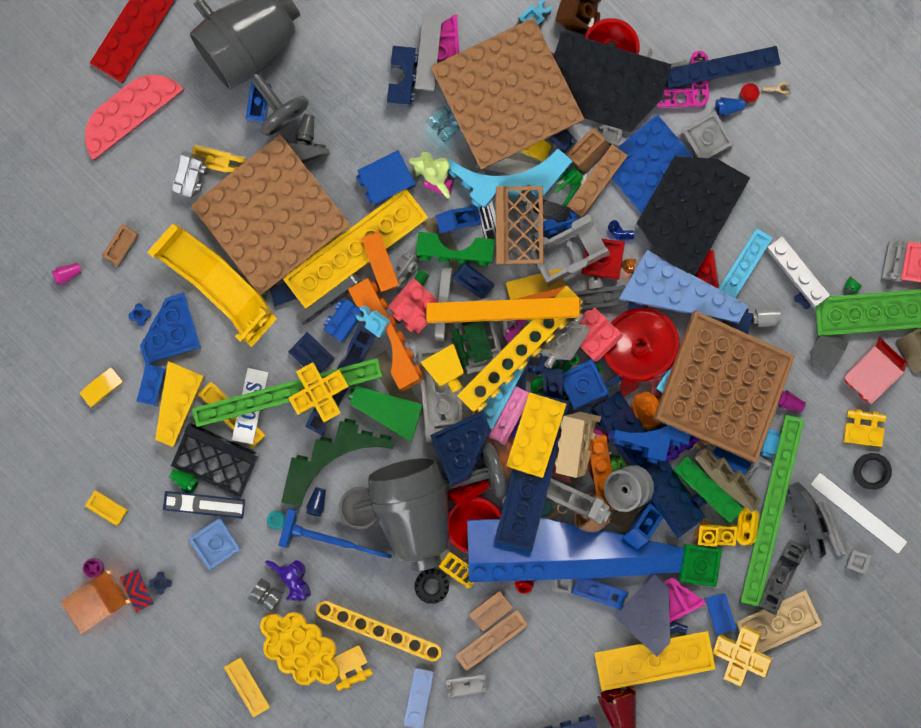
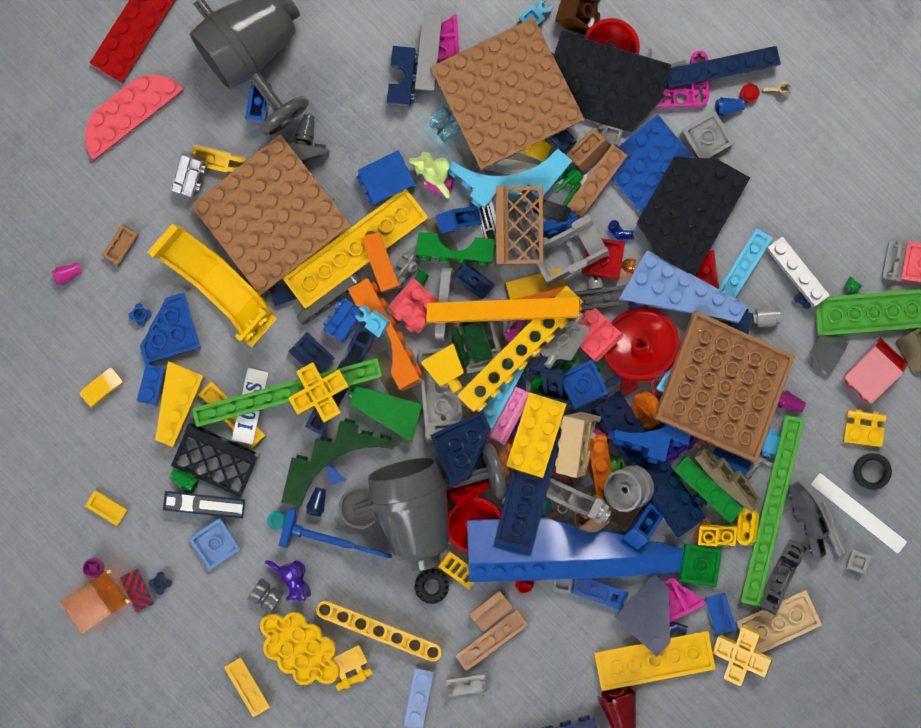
(335, 477): none -> blue slope

